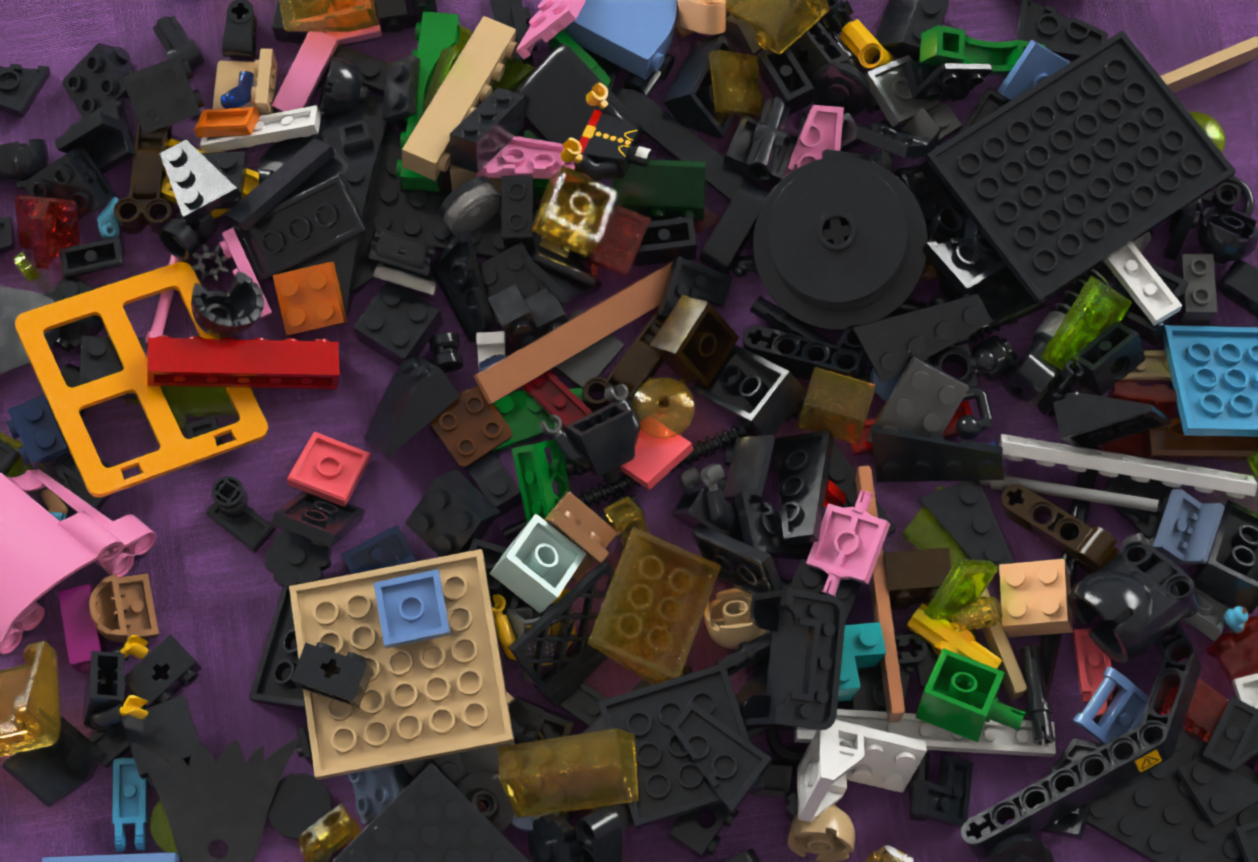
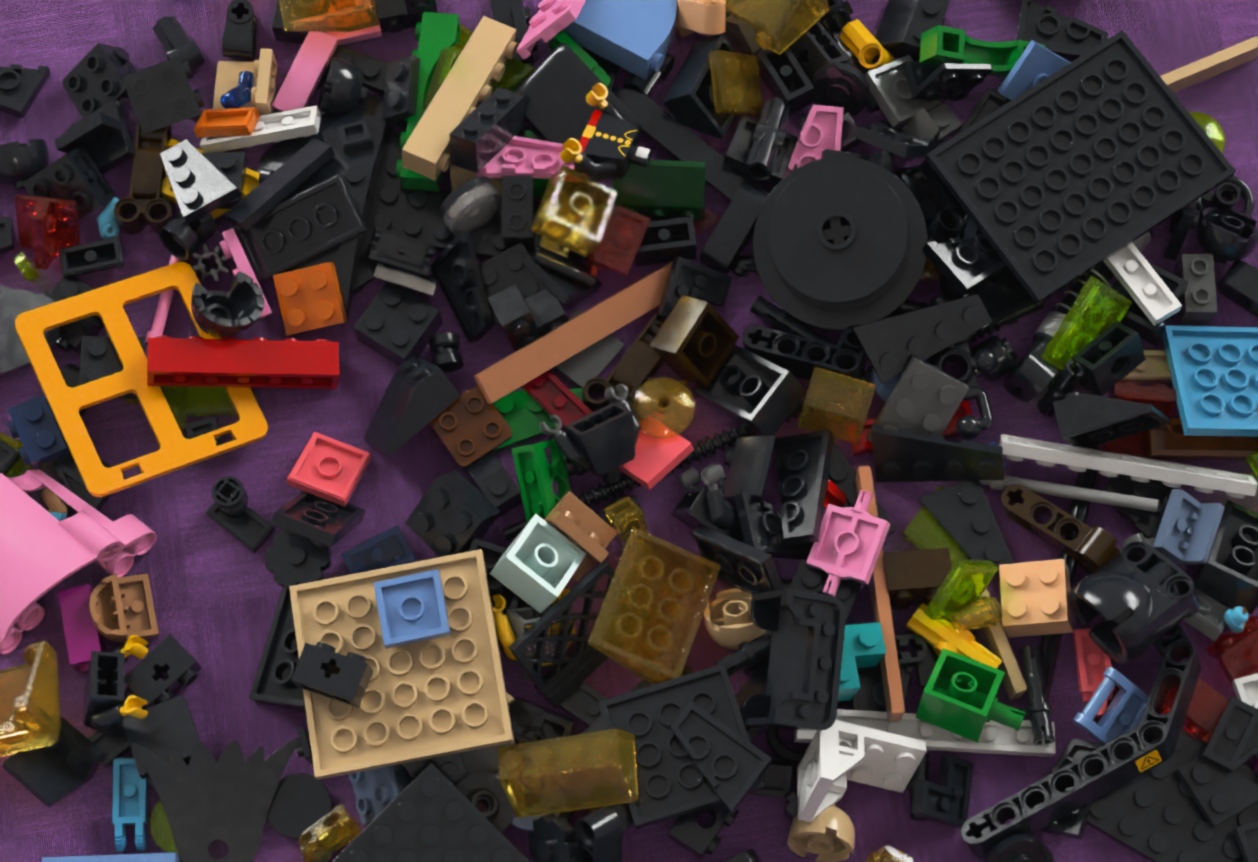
(490, 348): white leg -> none

